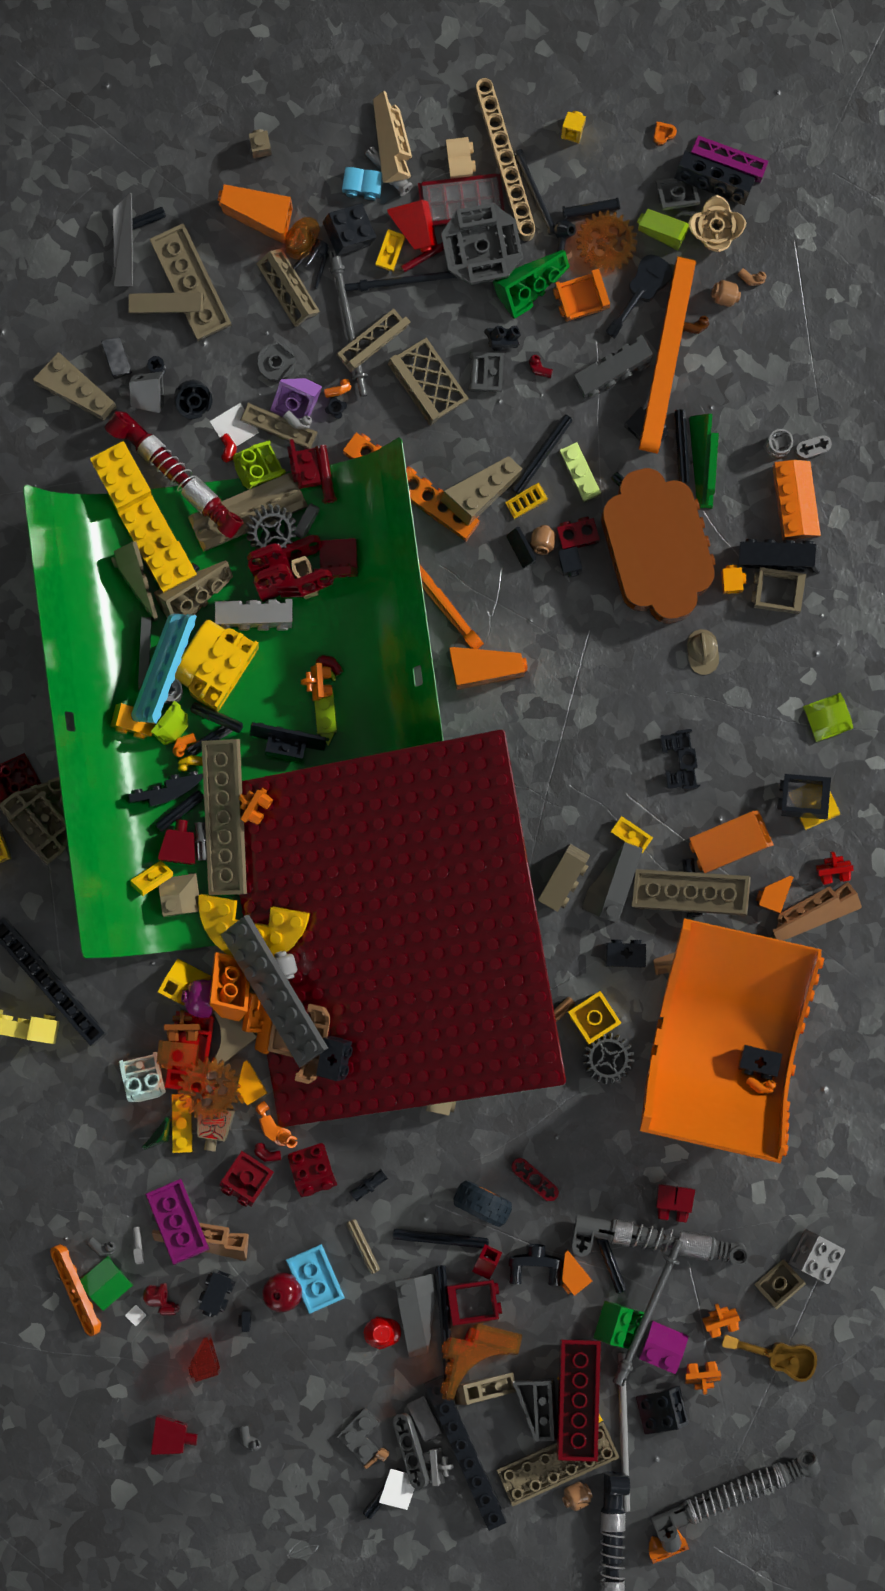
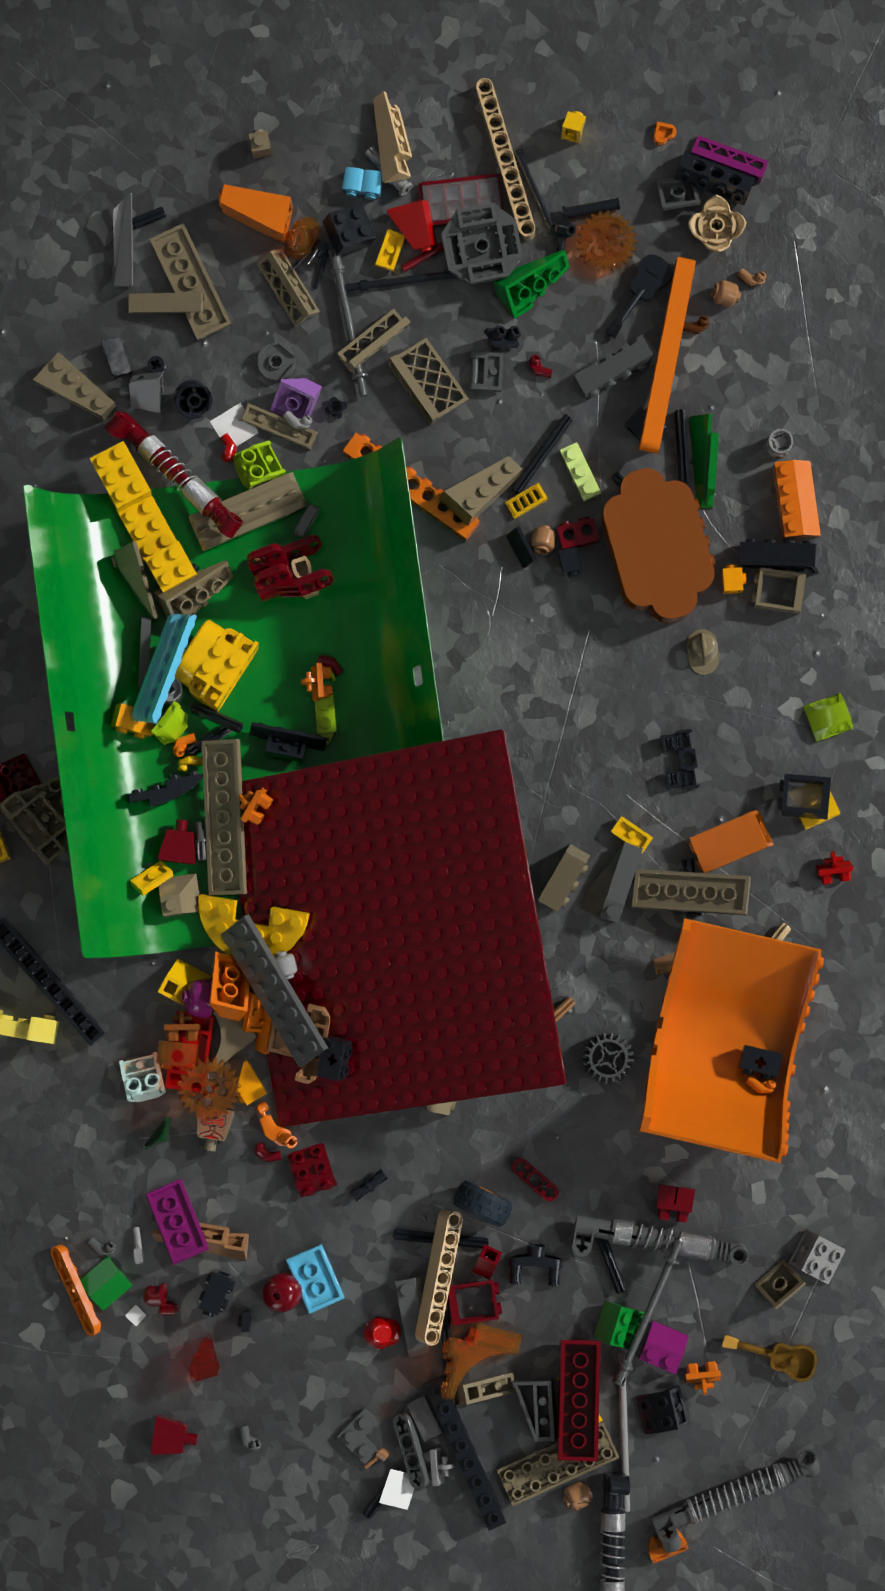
(179, 811): black axle -> none
(181, 1126): yellow plate -> none
(245, 1179): dark red plate -> none
(254, 615): light grey wedge -> none
(266, 536): dark grey gear -> none
(304, 466): dark red bracket -> none
(325, 474): dark red pin -> none
(339, 390): orange arm -> none
(339, 557): dark red bracket -> none
(363, 1246): dark tan axle -> none
(432, 1283): none -> tan beam
(449, 610): orange piece -> none
(459, 157): tan brick -> none
(484, 667): orange slope -> none
(573, 1275): orange slope -> none
(581, 296): orange panel -> none
(594, 1017): yellow brick -> none
(636, 959): black brick -> none
(663, 228): lime slope -> none
(719, 1318): orange hips -> none
(774, 895): orange slope -> none
(814, 451): light grey beam -> none
(817, 910): medium nougat wedge -> none

